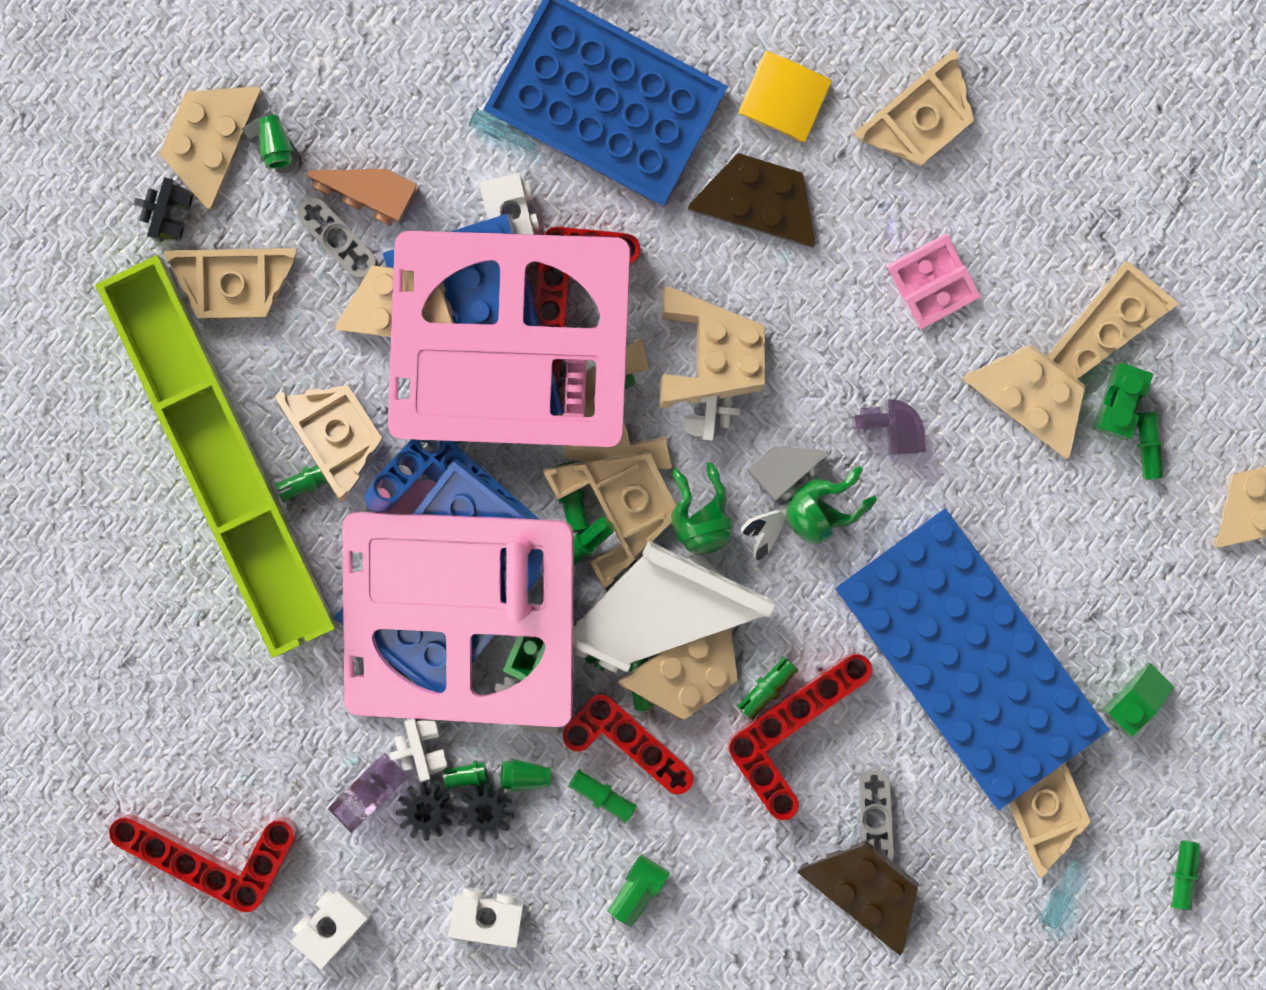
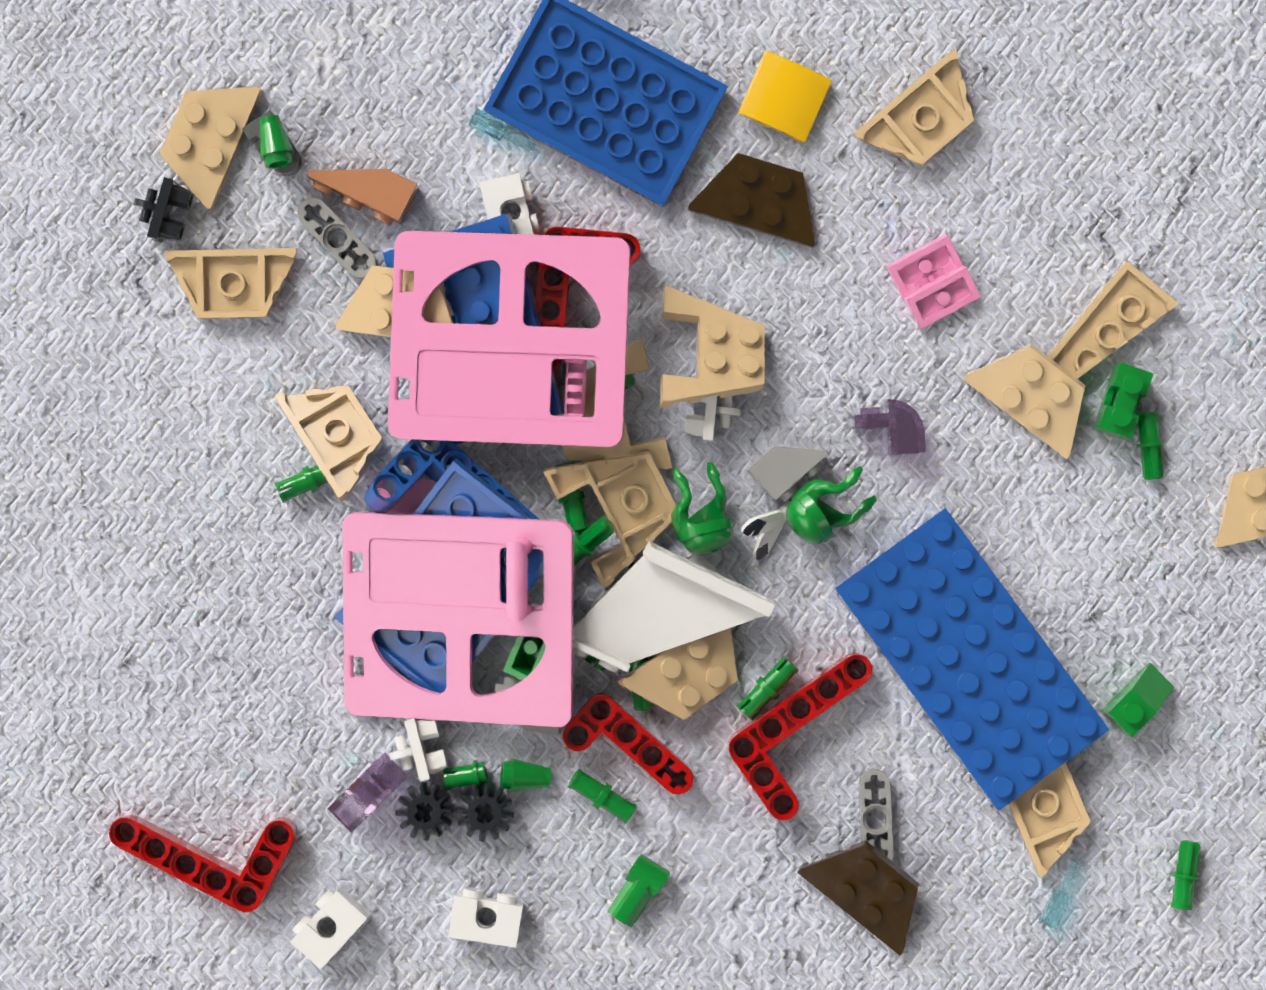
(216, 456): lime piece -> none

